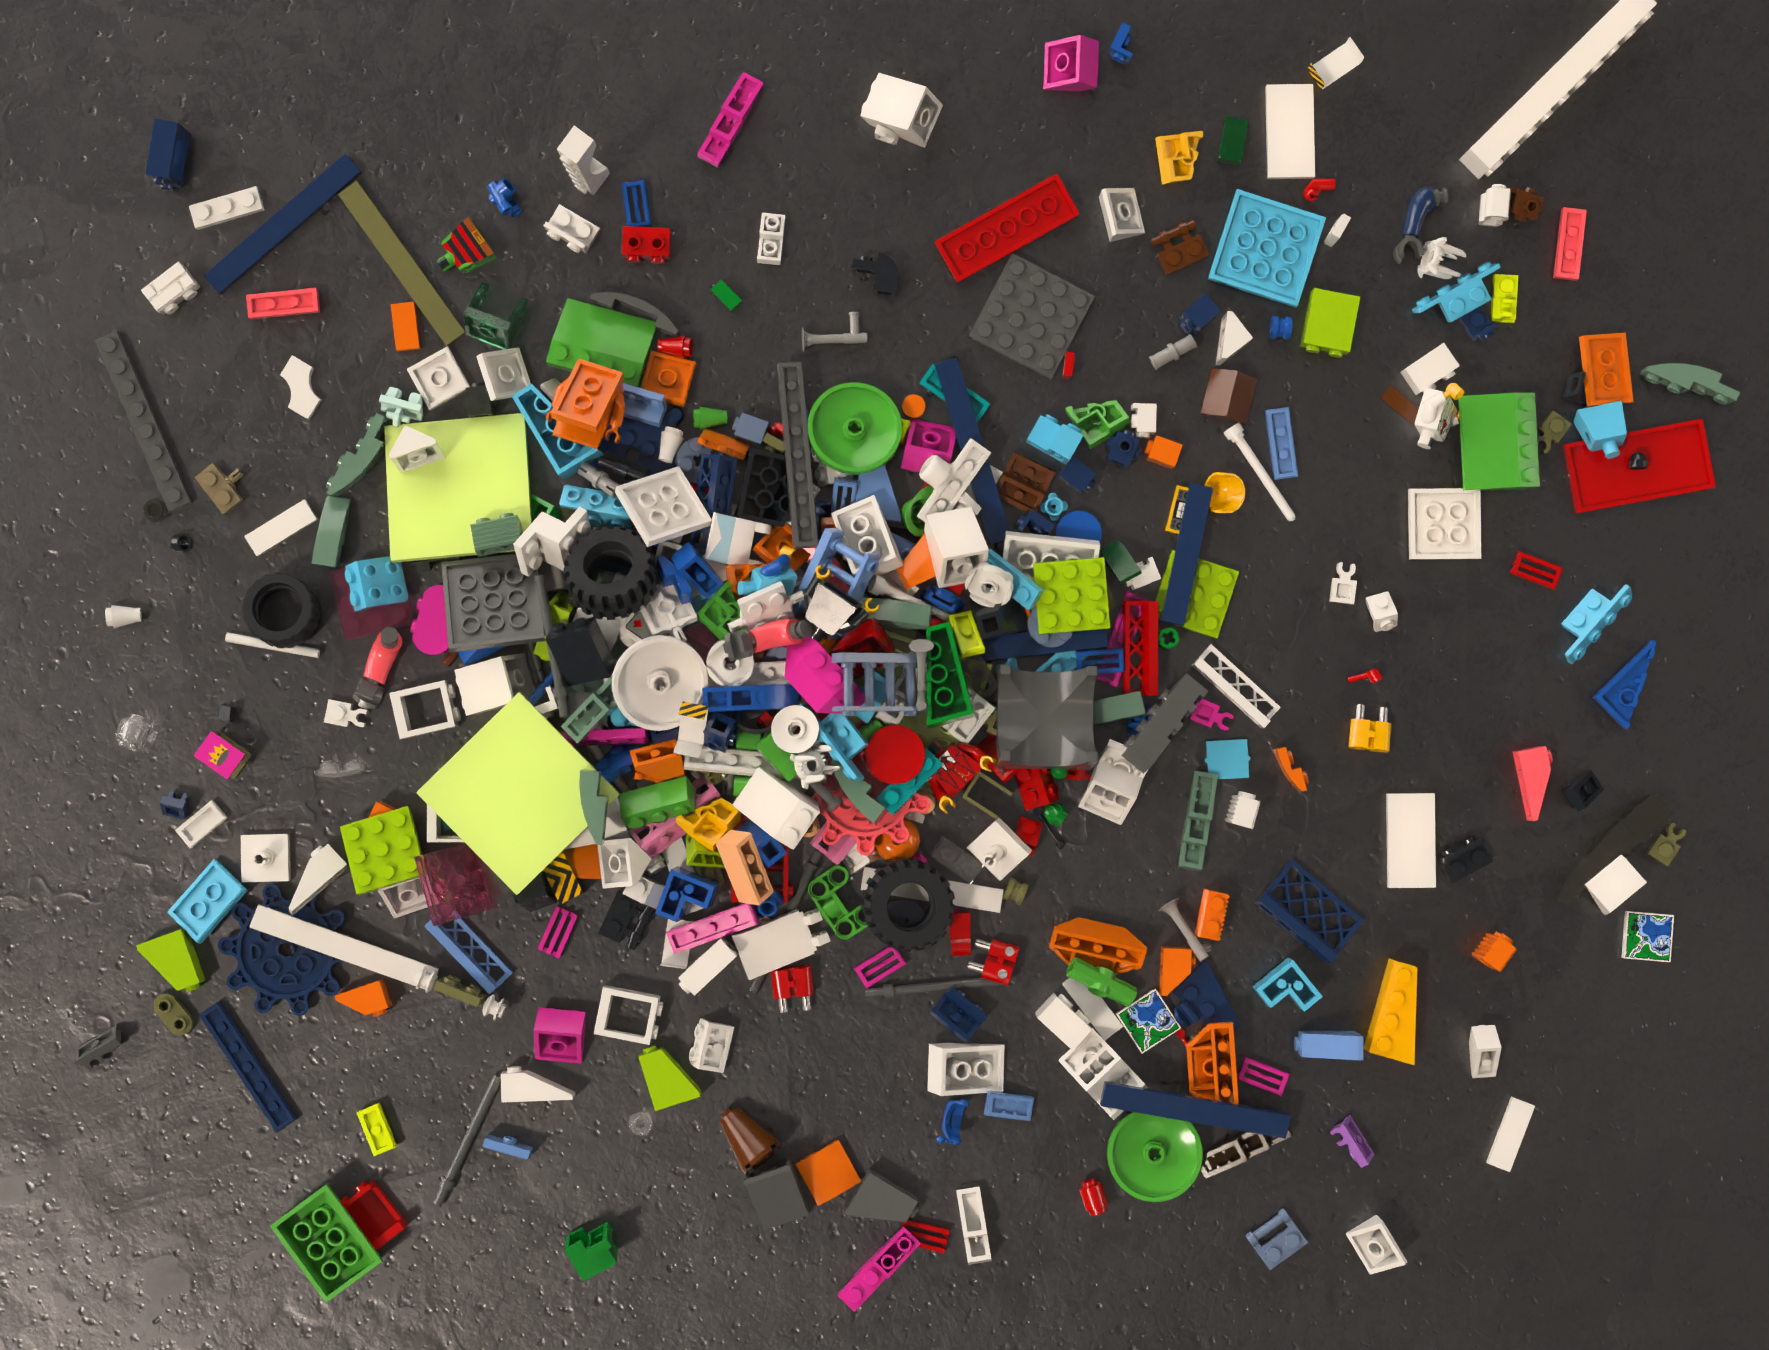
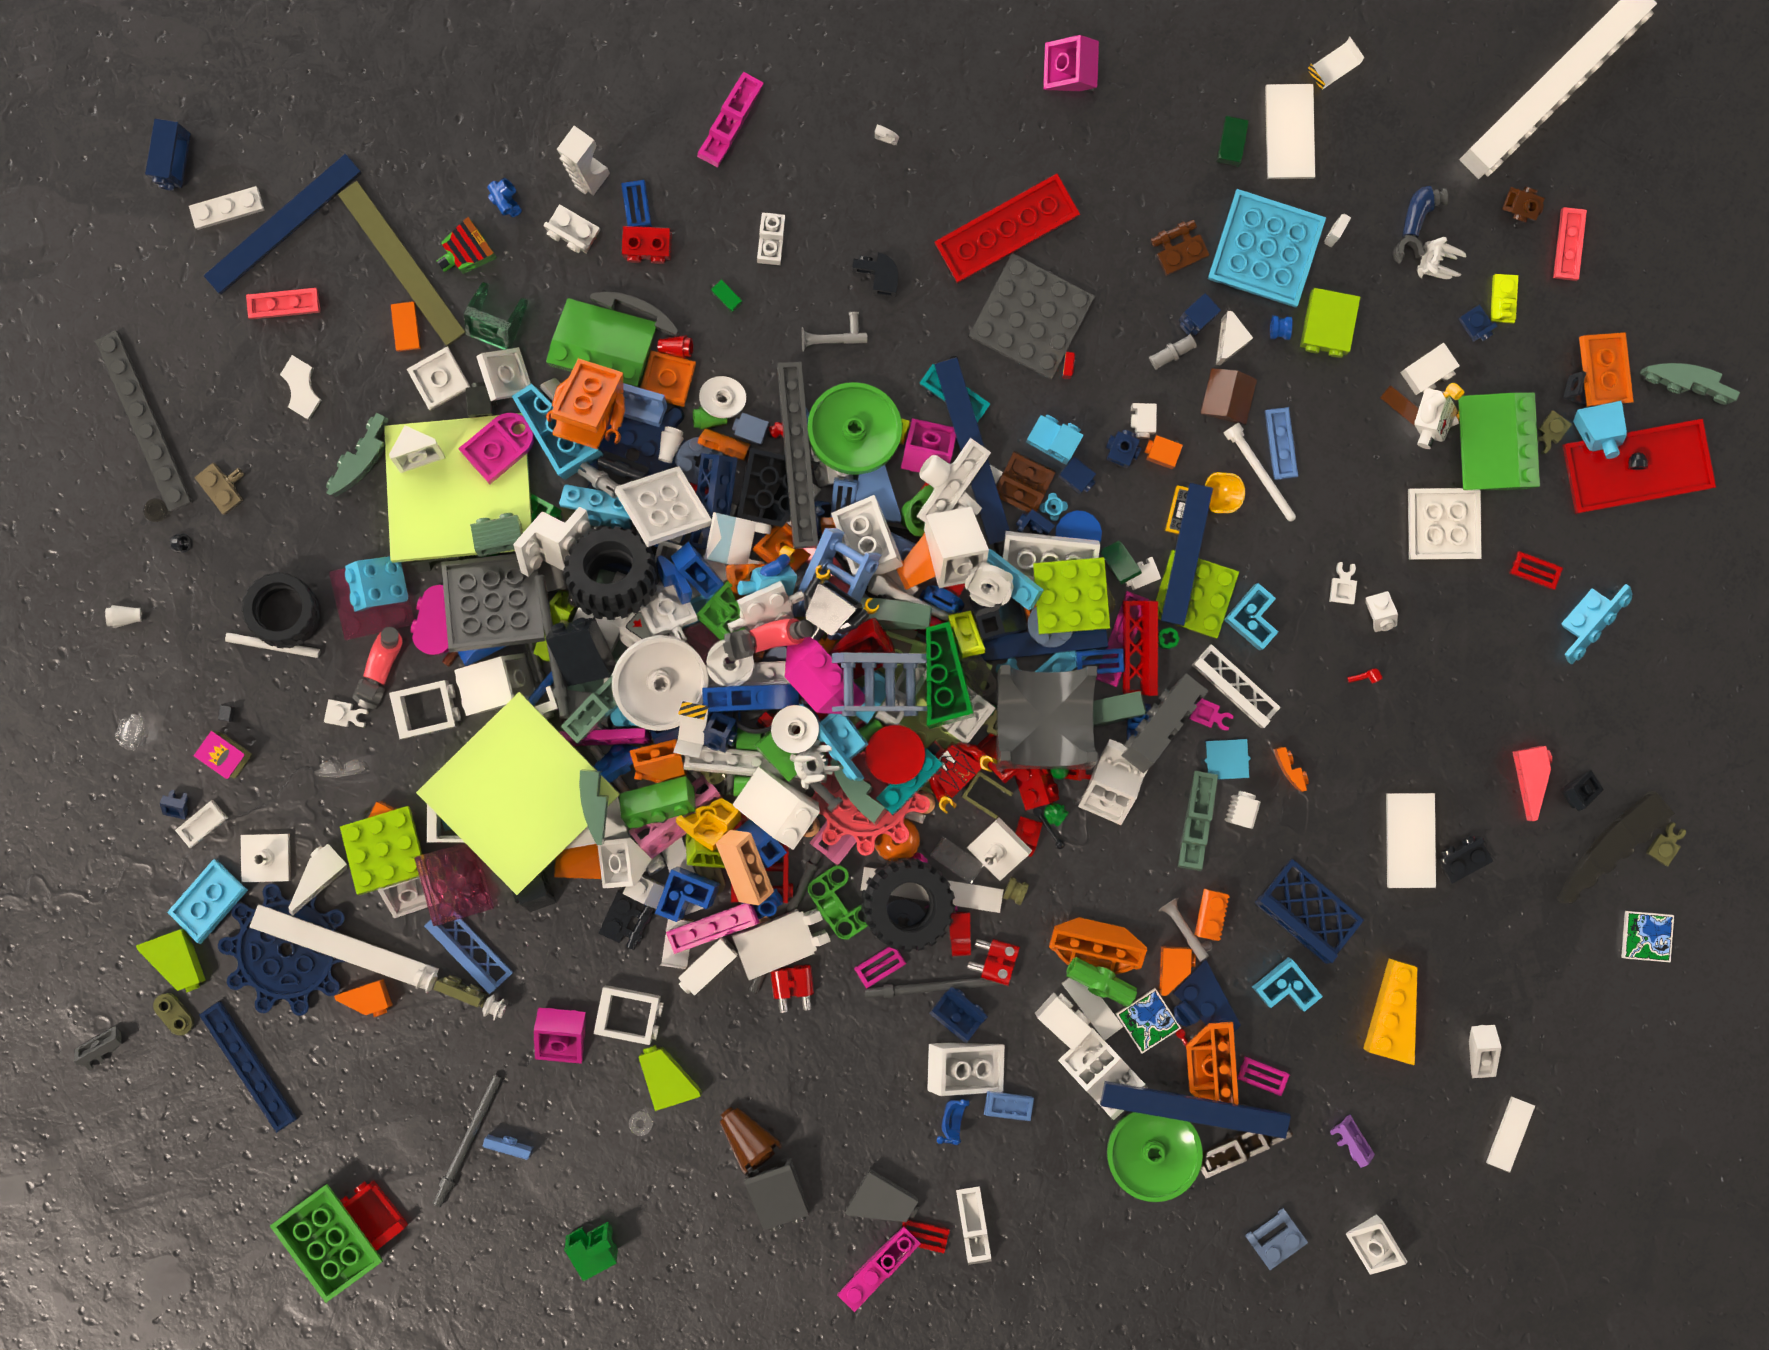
(171, 289): white brick -> none
(281, 528): white tile -> none
(331, 532): sand green slope -> none
(376, 1129): neon yellow plate -> none
(399, 409): light aqua hips -> none
(497, 447): none -> dark pink tile
(525, 1086): white slope -> none
(549, 950): dark pink tile -> none
(562, 879): sticker -> none
(711, 1045): white bracket -> none
(722, 389): none -> white dish
(773, 444): olive plate -> none
(827, 1172): orange slope -> none
(855, 861): white bracket -> none
(902, 108): white slope -> none
(913, 406): orange tile -> none
(921, 647): light grey piece -> none
(1093, 1197): red brick -> none
(1099, 421): bright green slope -> none
(1121, 40): blue bracket -> none
(1121, 213): white slope -> none
(1177, 156): yellow slope -> none
(1247, 617): none -> medium azure brick
(1316, 186): red arm -> none
(1329, 1044): medium blue slope -> none
(1369, 734): yellow piece -> none
(1461, 297): medium azure bracket -> none
(1494, 206): white brick -> none
(1495, 951): orange brick -> none
(1614, 884): white slope -> none
(1621, 692): blue wing -> none

